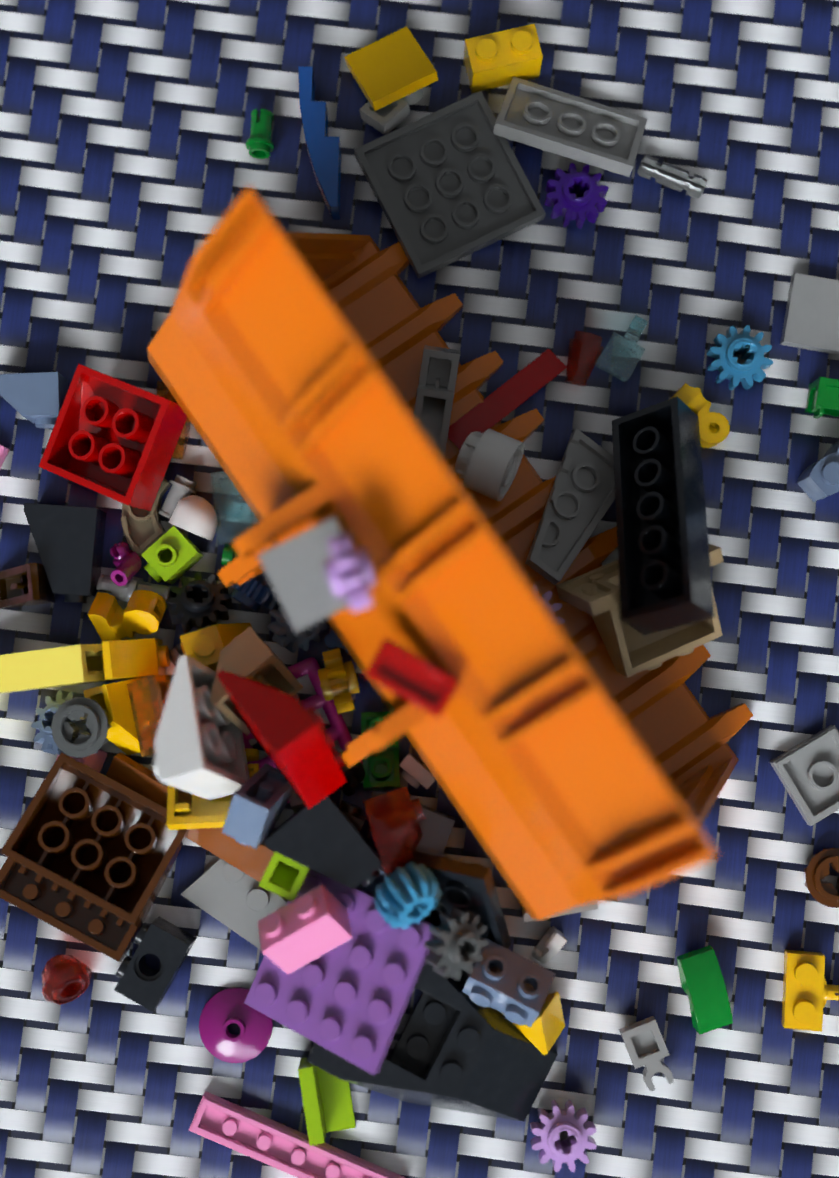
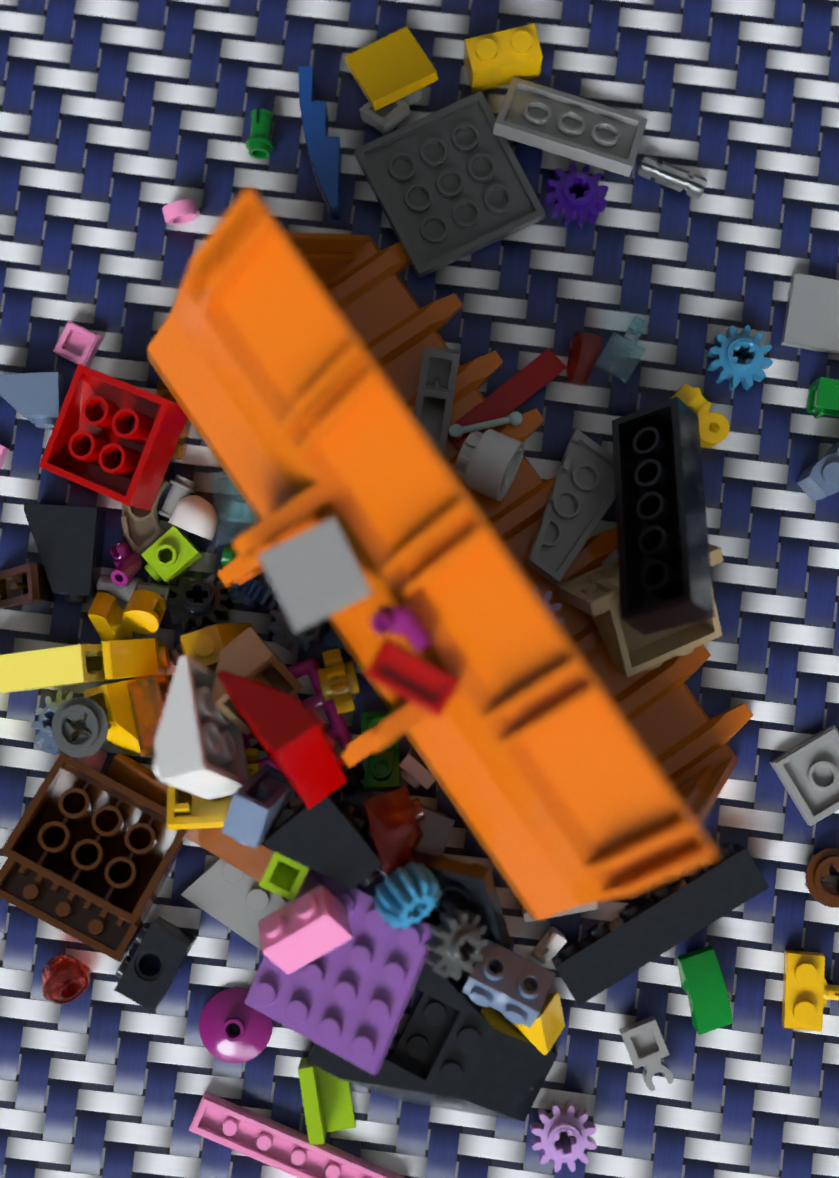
(78, 344): none -> bright pink tile
(180, 211): none -> bright pink tile
(350, 572): lavender gear -> none
(401, 621): none -> magenta arm
(457, 431): none -> light aqua hinge
(658, 922): none -> black brick

